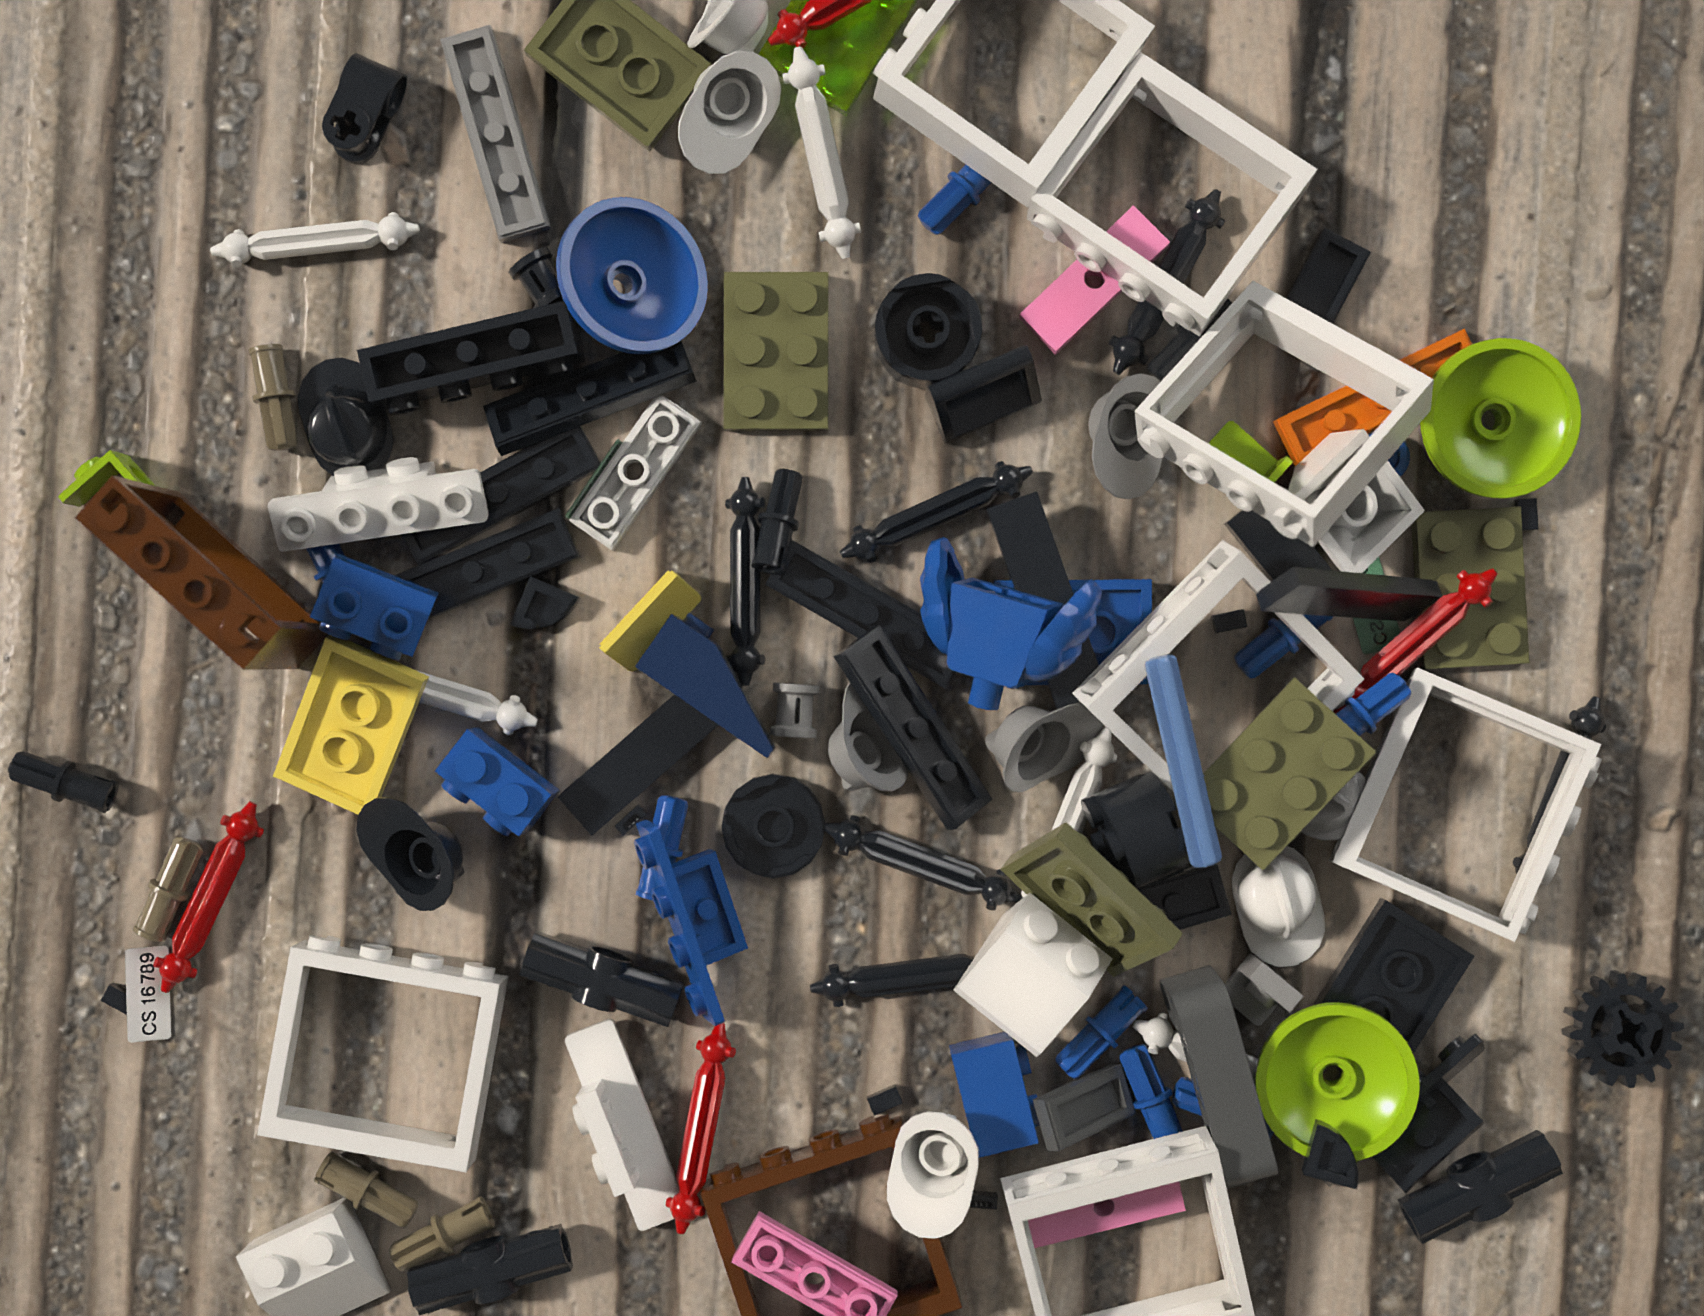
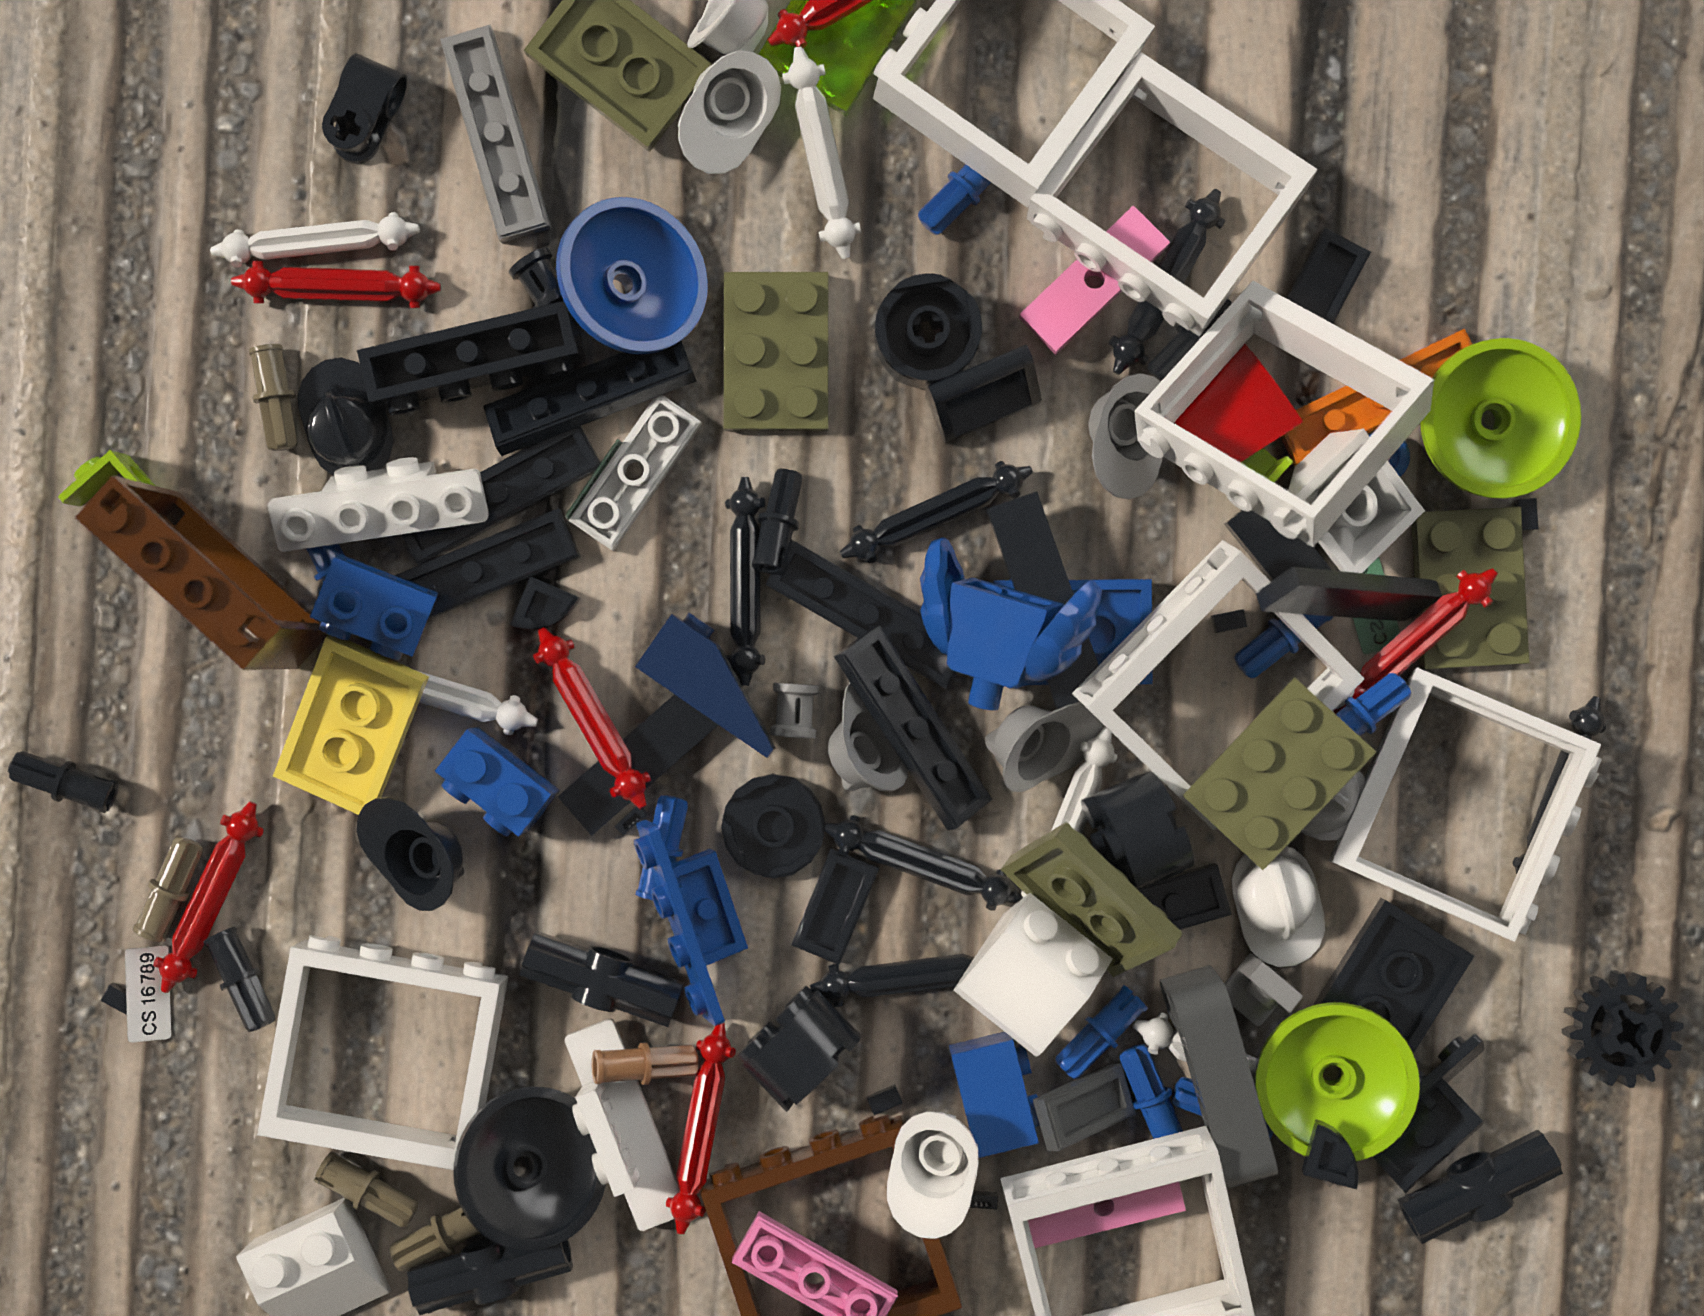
(240, 979): none -> black axle
(336, 284): none -> red wheel
(559, 1183): none -> black dish
(592, 718): none -> red wheel
(642, 624): light yellow slope -> none
(644, 1063): none -> medium nougat axle
(799, 1051): none -> black brick
(835, 906): none -> black tile
(1183, 761): medium blue axle -> none
(1240, 409): none -> red slope

